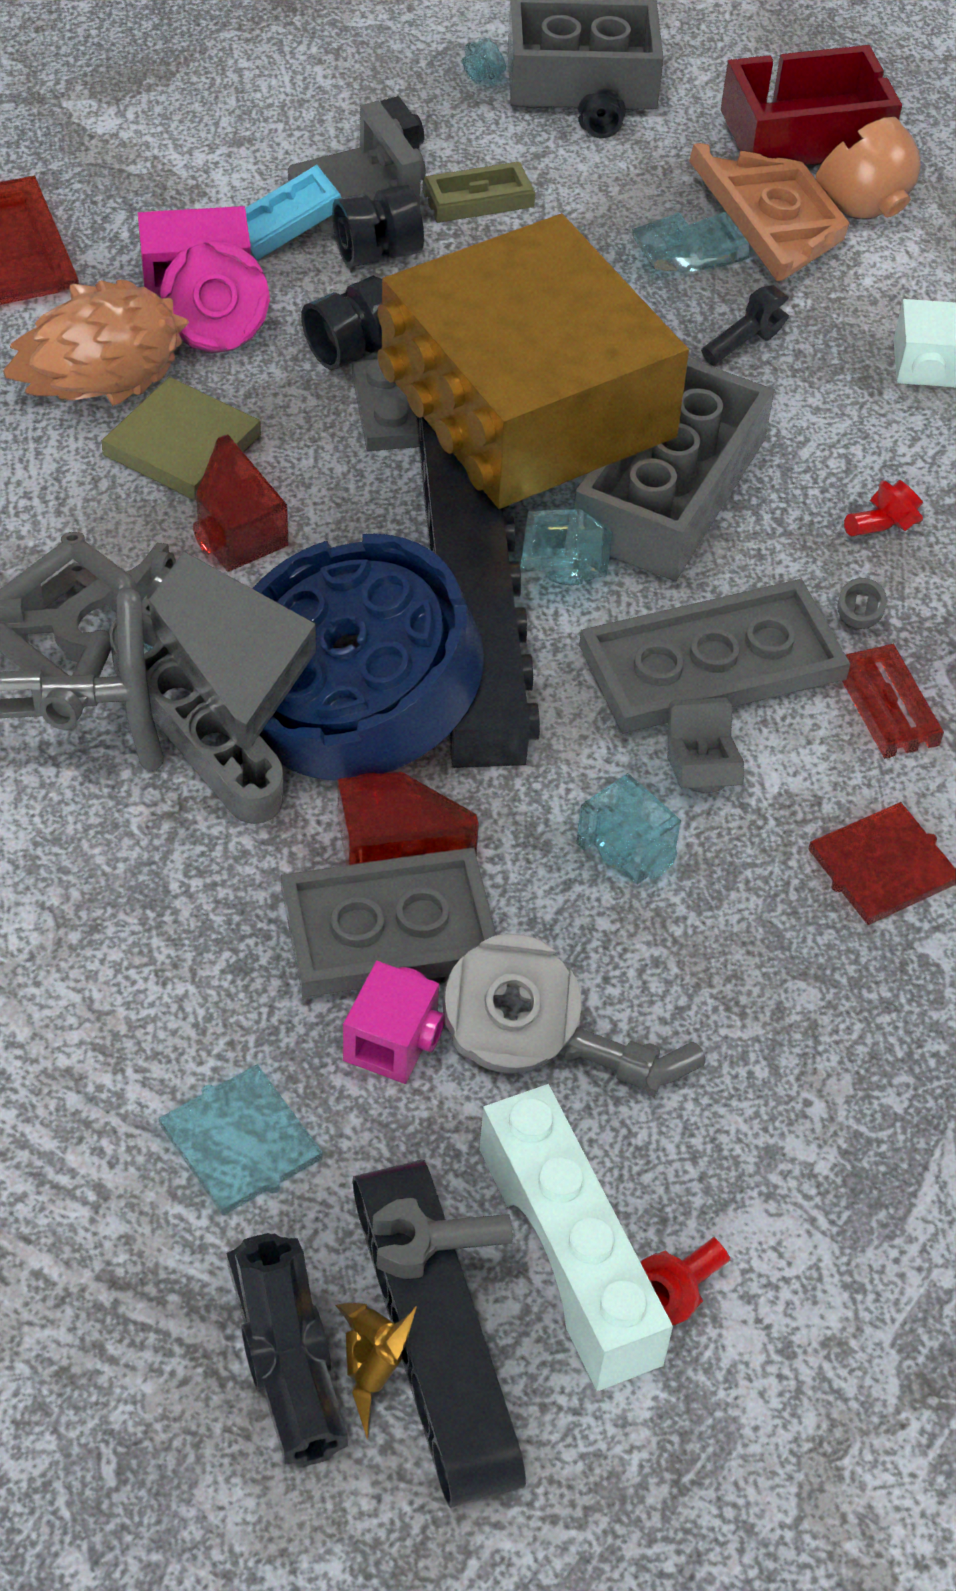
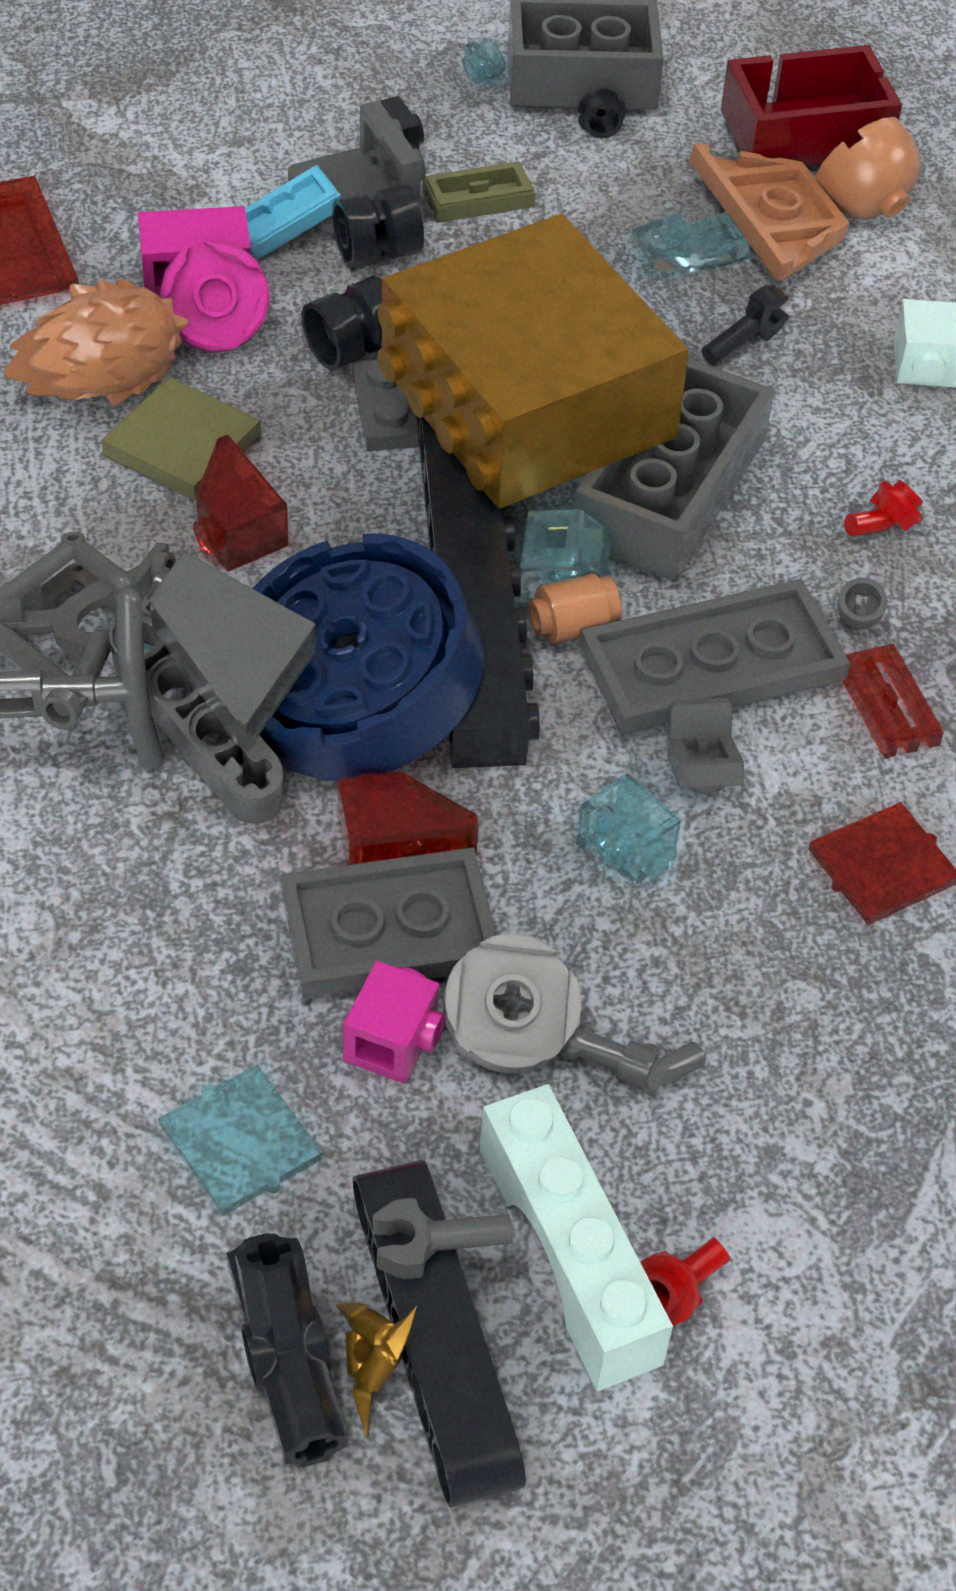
(573, 605): none -> nougat brick

